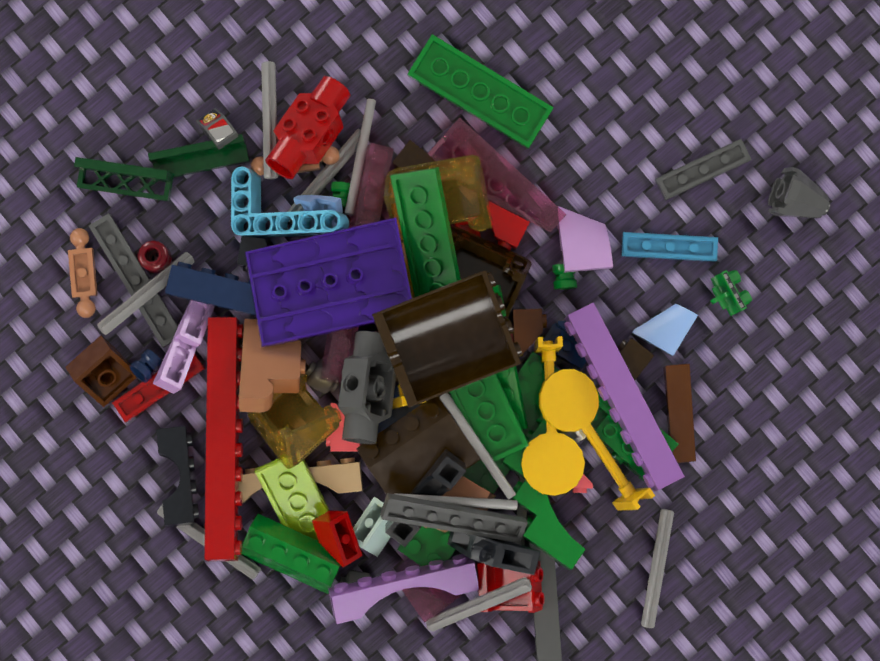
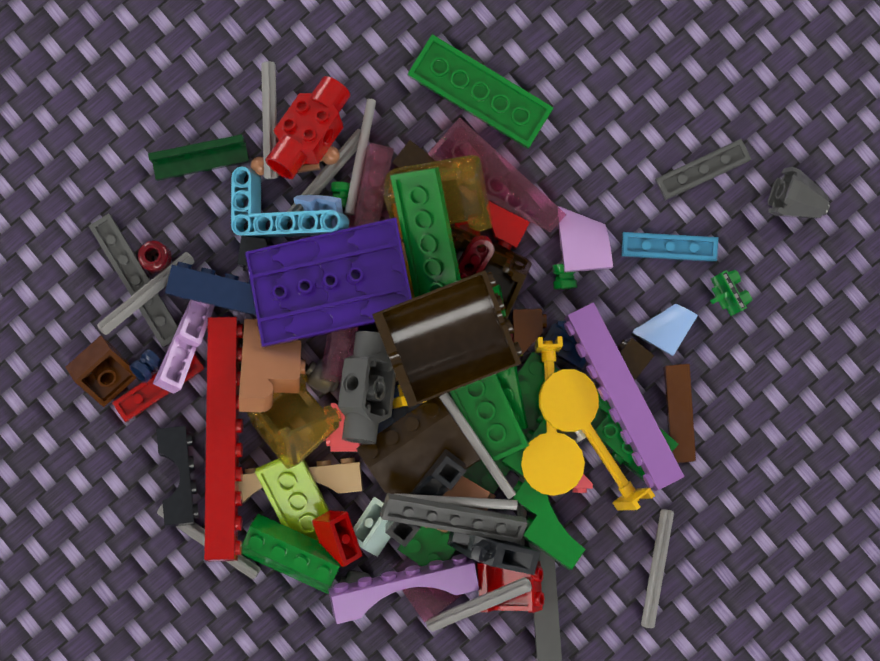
(82, 273): nougat plate -> none
(124, 170): dark green fence -> none
(217, 128): slope -> none
(476, 256): none -> dark red plate

